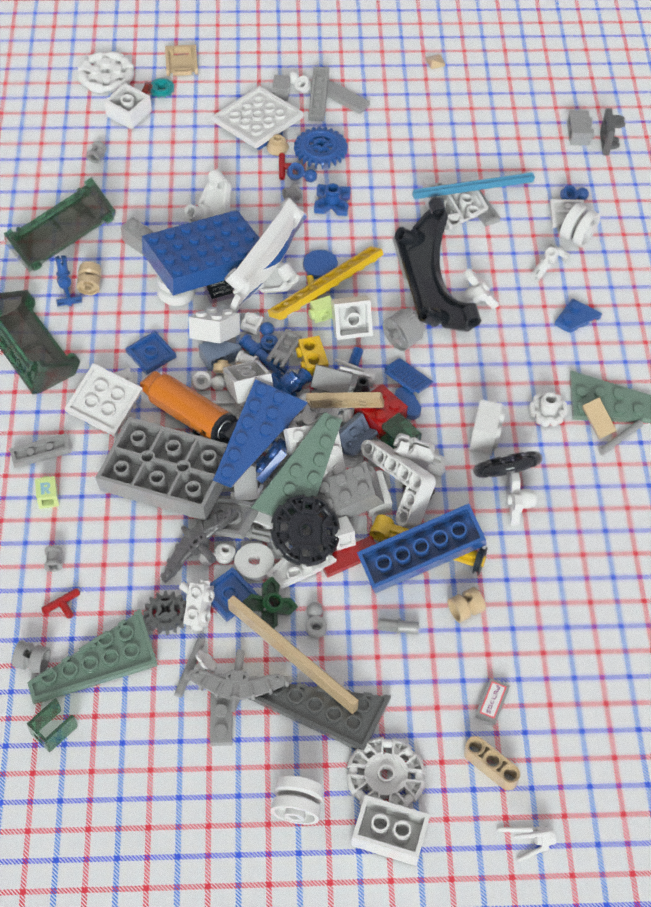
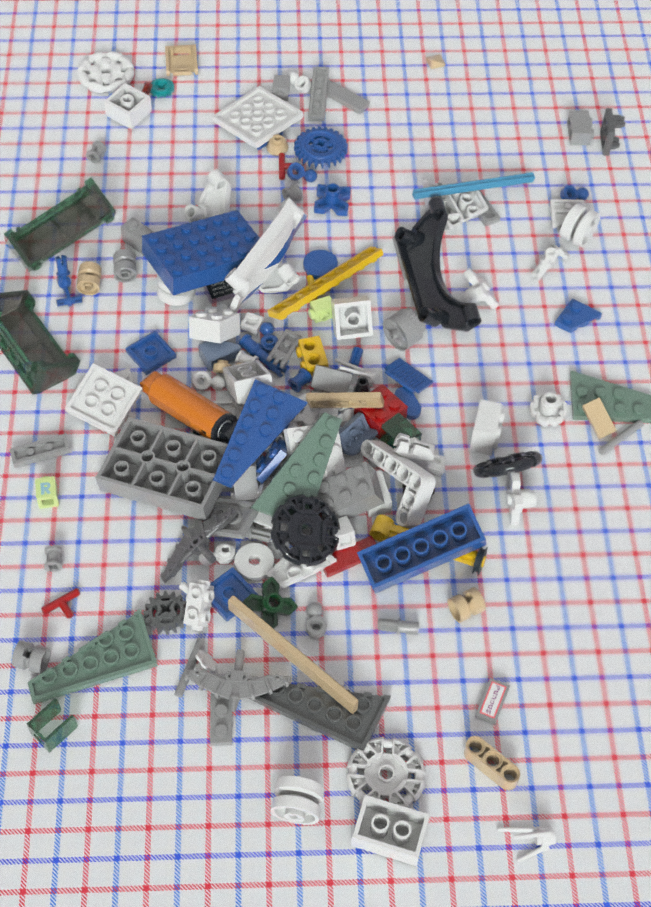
(124, 265): none -> light grey wheel
(287, 383): blue plant -> none

